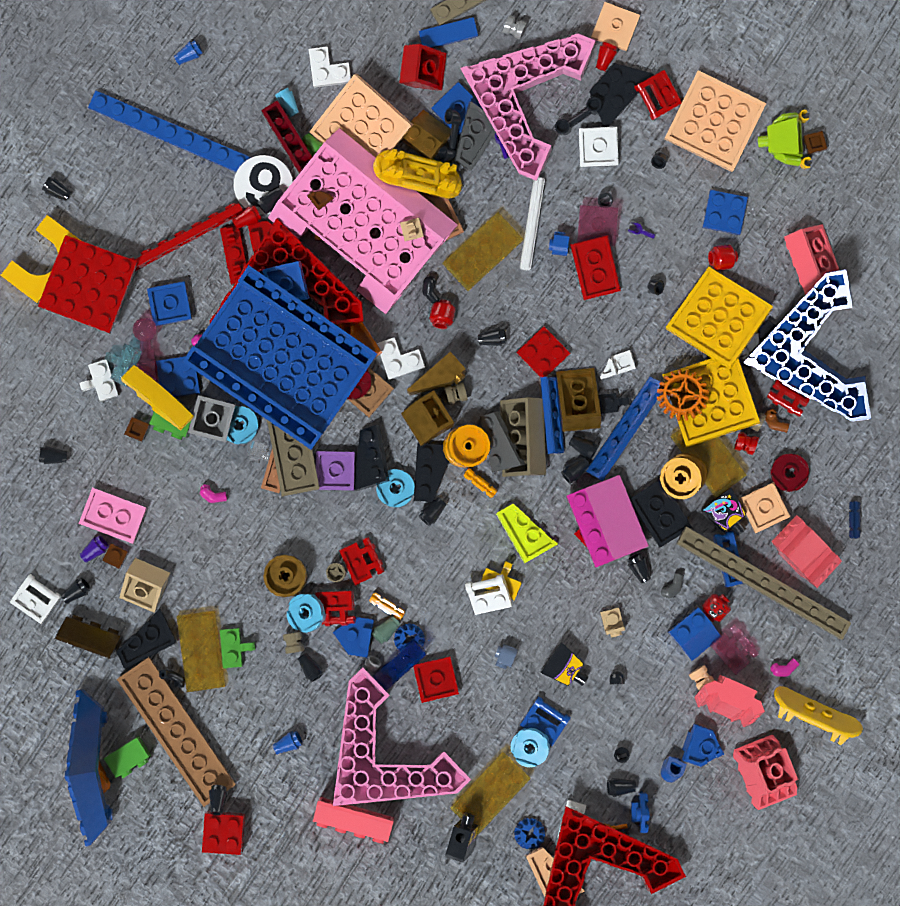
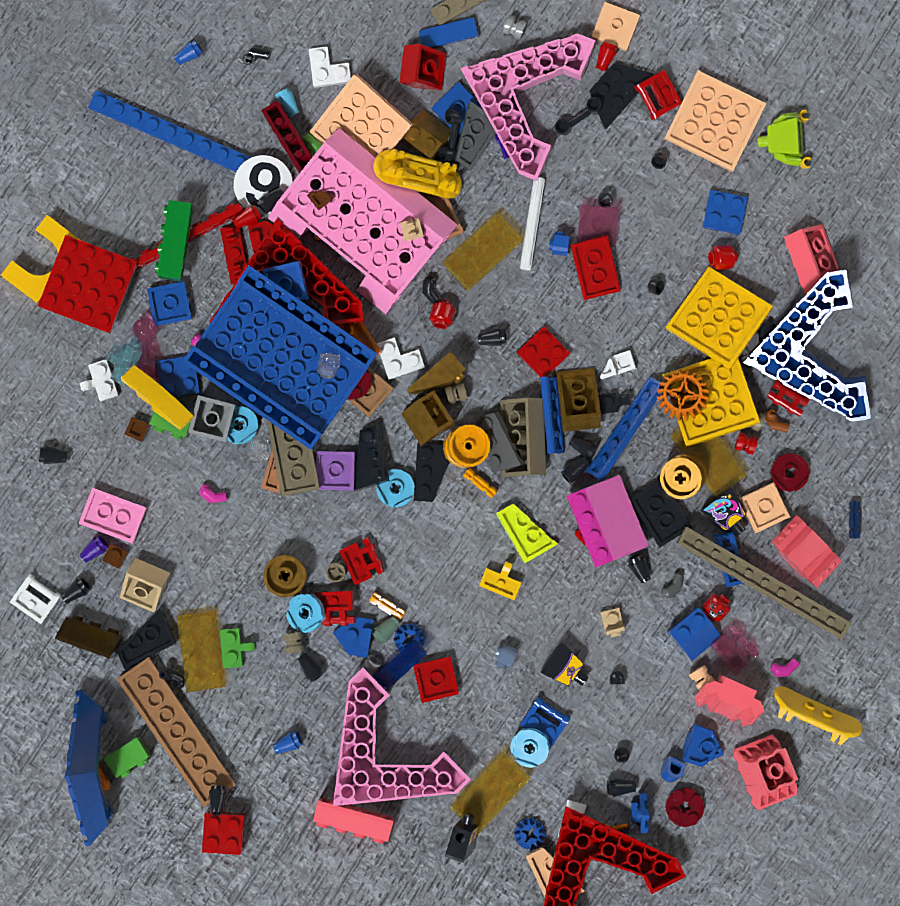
(56, 189): black cone -> none
(175, 240): none -> green brick
(254, 54): none -> black arm
(328, 365): none -> clear plate
(432, 512): black cone -> none
(491, 599): white plate -> none
(598, 146): white plate -> none
(639, 230): dark purple hand -> none
(675, 813): none -> dark red plate
(815, 142): reddish brown plate -> none

